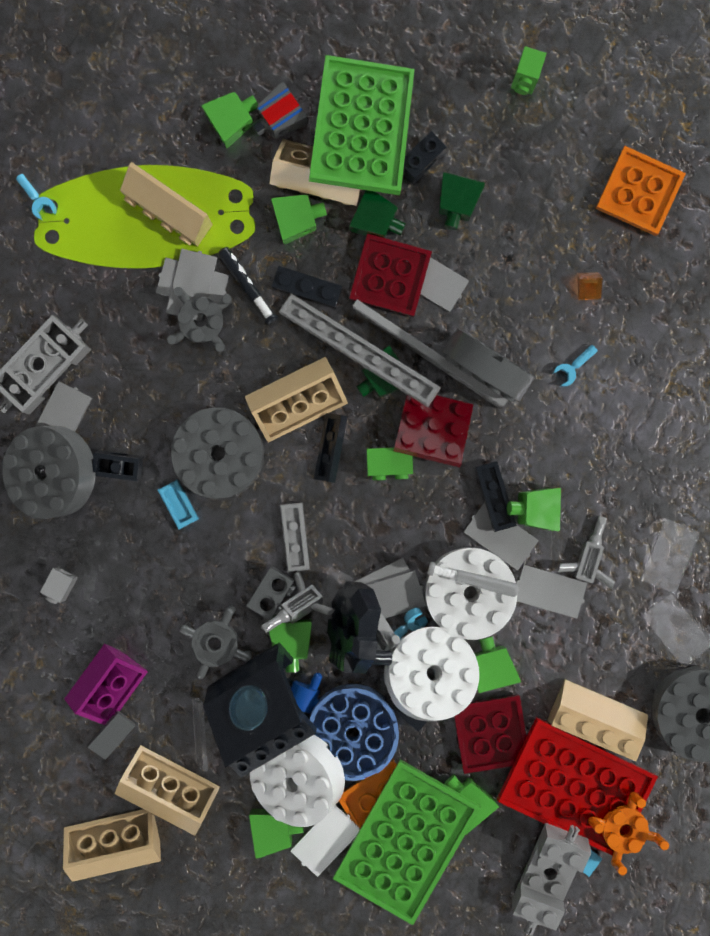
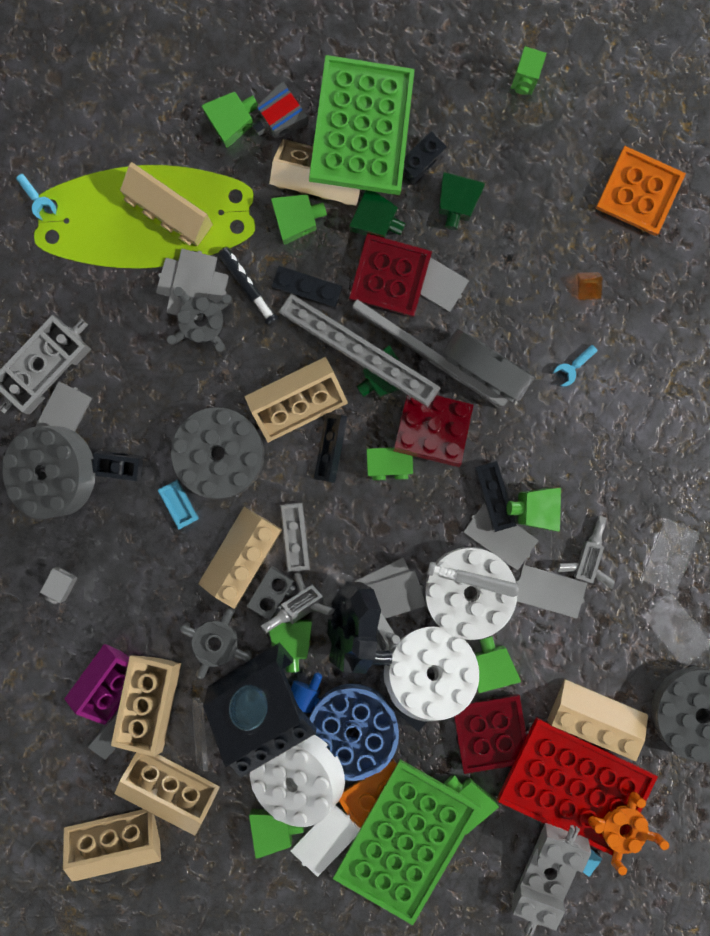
(146, 705): none -> tan slope
(239, 557): none -> tan slope
(411, 623): medium azure piece -> none

